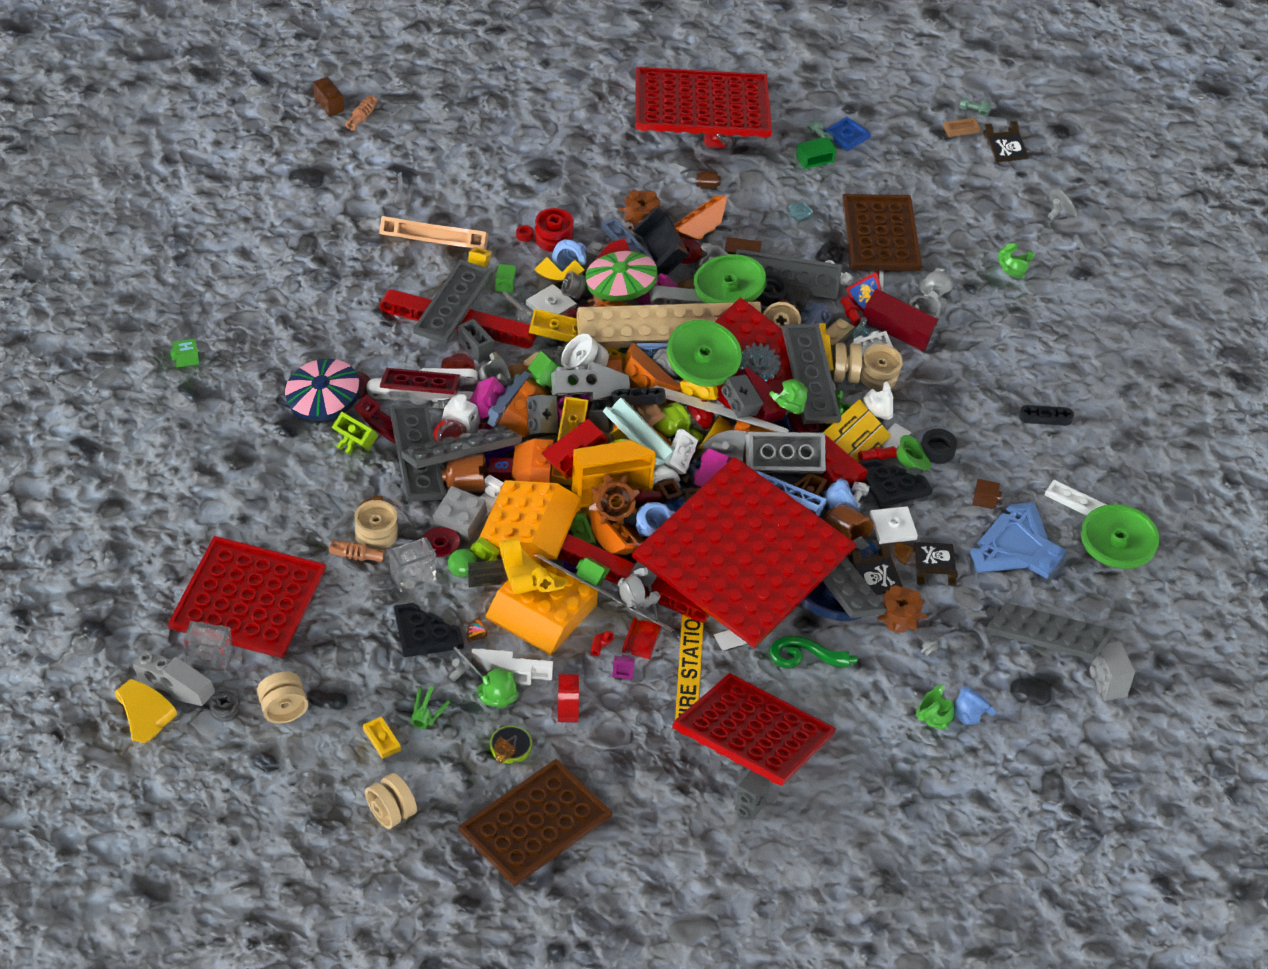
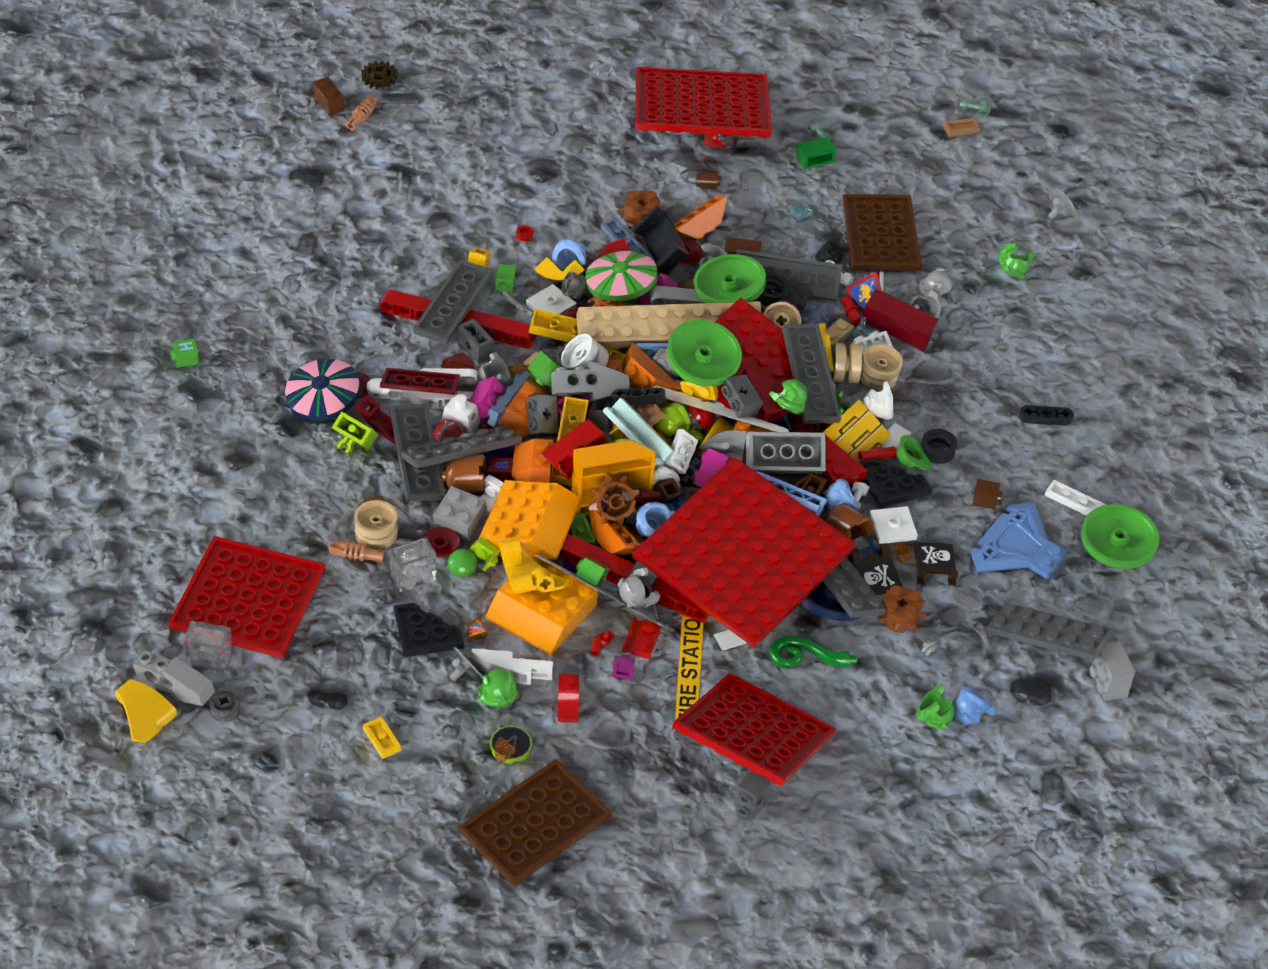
(282, 697): tan wheel -> none
(379, 75): none -> dark brown gear
(390, 800): tan wheel -> none
(422, 717): bright green plant -> none
(433, 233): light nougat arch -> none
(486, 573): clear smoke plate -> none
(552, 227): red wheel -> none
(769, 362): clear light blue gear -> none
(848, 133): blue tile -> none
(1006, 145): flag -> none

